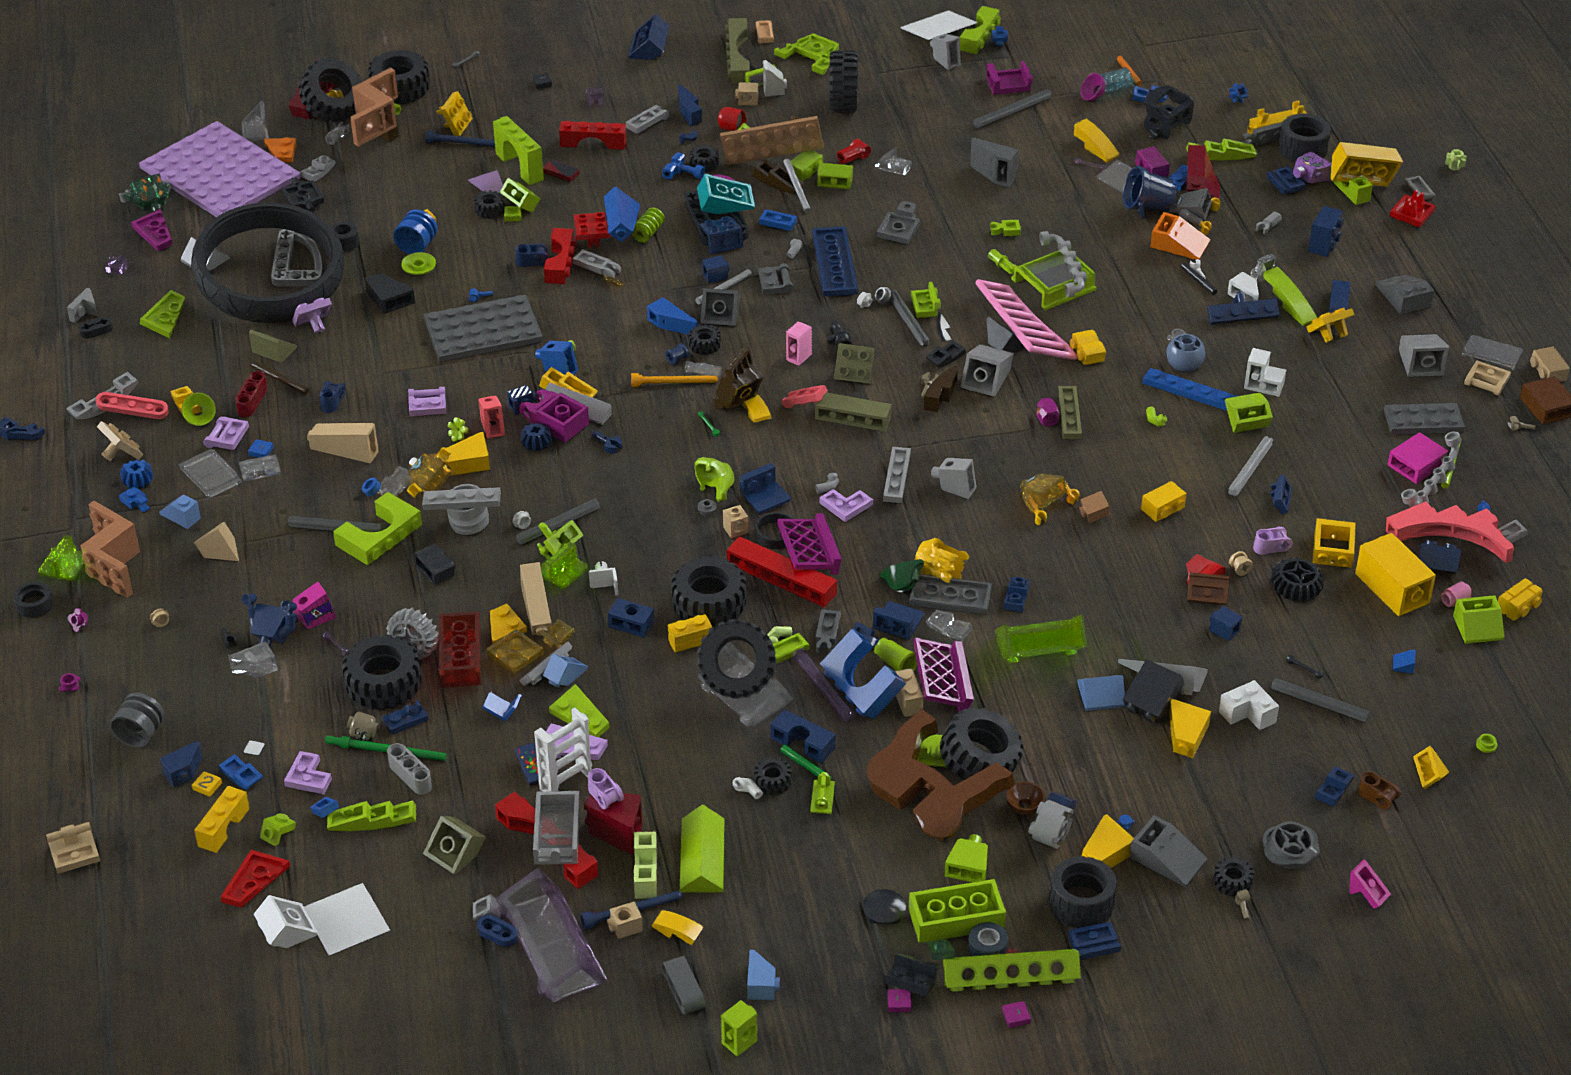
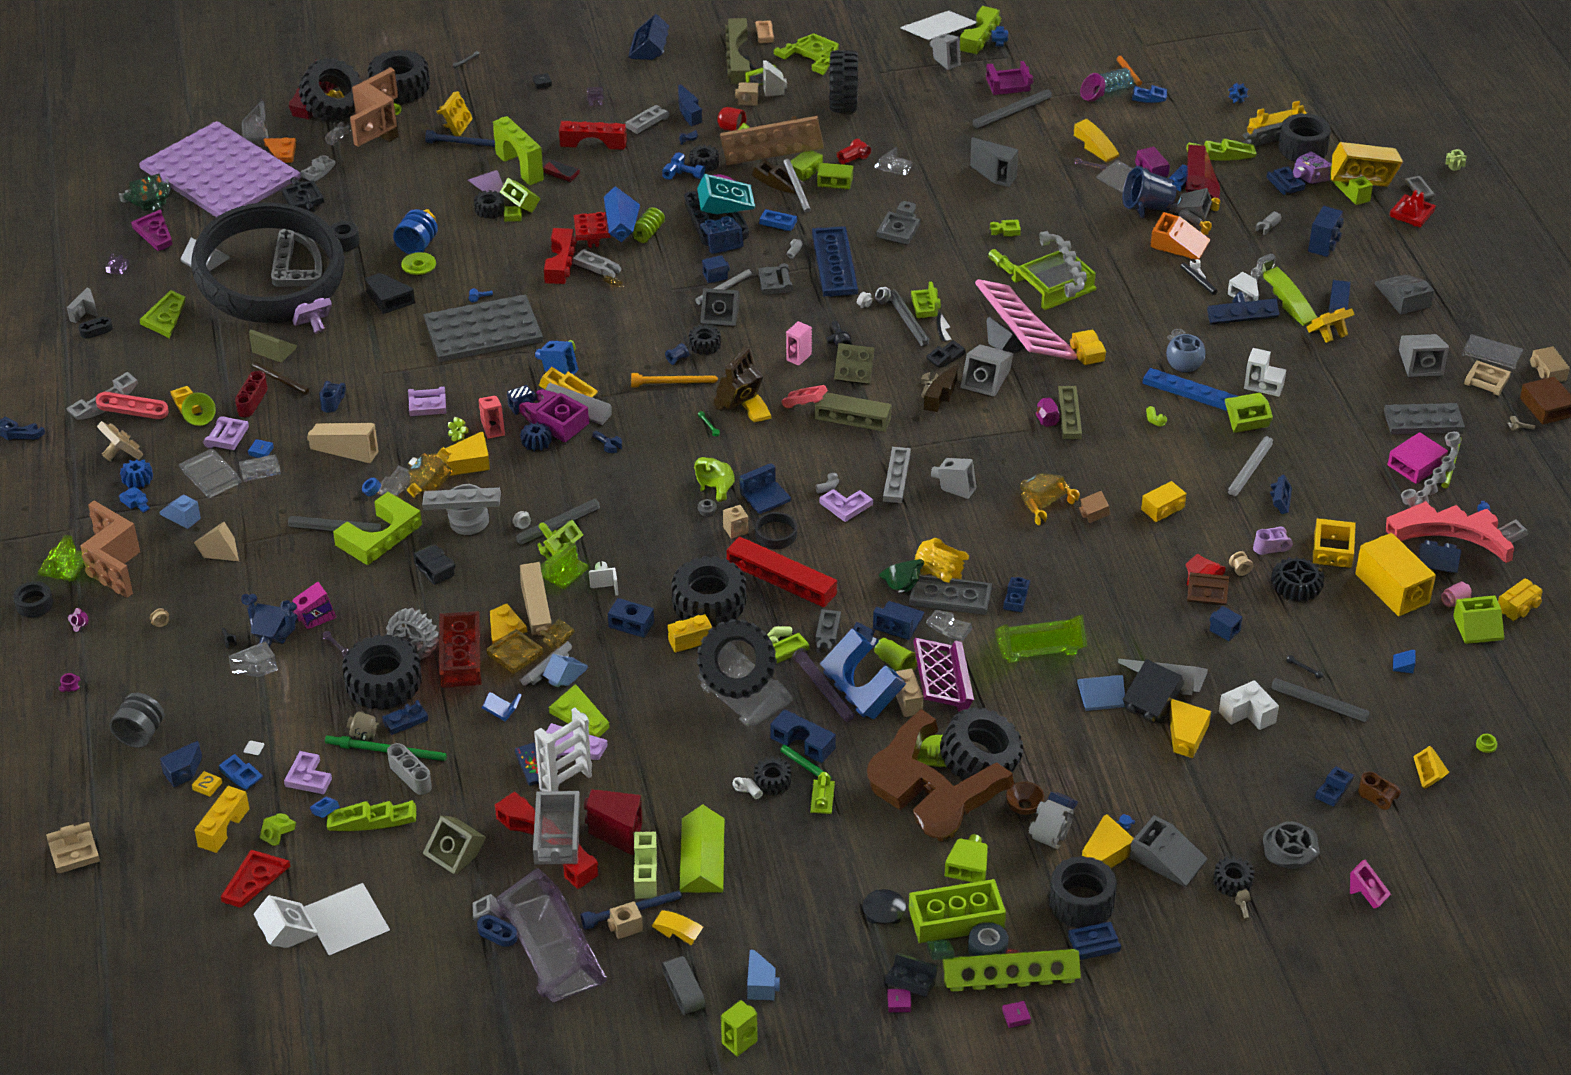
(529, 255): dark blue piece -> none
(603, 788): lavender piece -> none
(669, 317): blue slope -> none
(703, 369): clear pin -> none
(823, 542): magenta fence -> none
(1166, 114): black animal -> none

